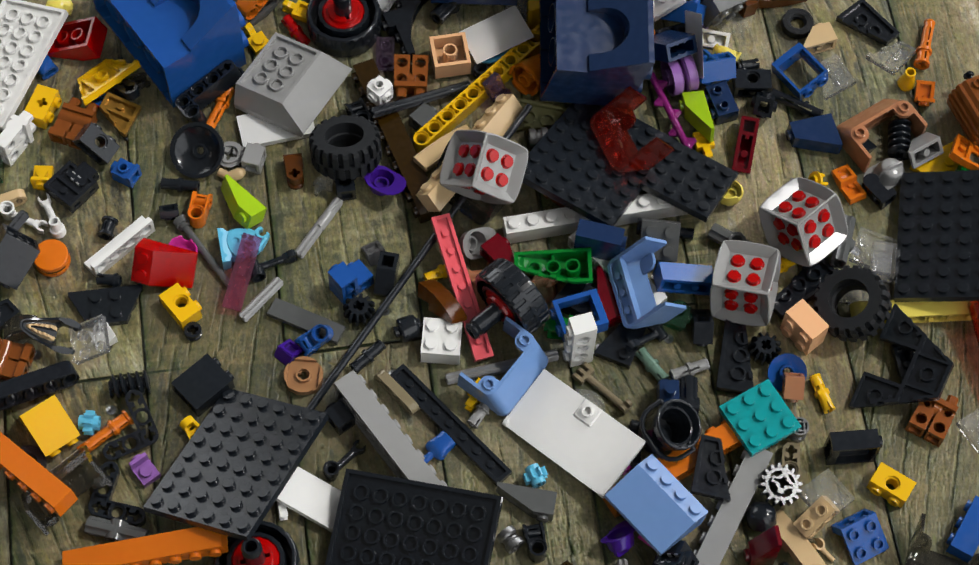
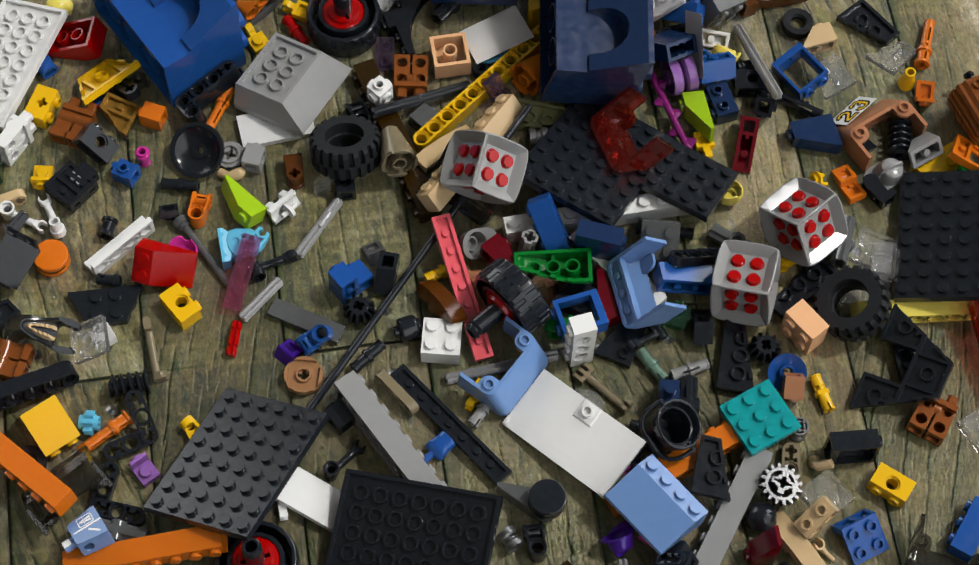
(88, 533): none -> medium blue torso
(142, 154): none -> dark pink pin
(152, 115): none -> orange brick
(158, 376): none -> dark tan hinge
(188, 334): black bush -> none
(203, 384): black brick -> none
(233, 339): none -> red axle
(283, 207): none -> white hips
(385, 181): dark purple piece -> none
(396, 153): none -> dark tan cone
(528, 241): none -> light grey piece
(535, 475): medium azure gear -> none
(547, 499): none -> black head
(548, 222): none -> blue brick
(693, 257): none -> black beam
(757, 62): none -> light grey axle
(815, 464): none -> tan arm
(853, 110): none -> sticker

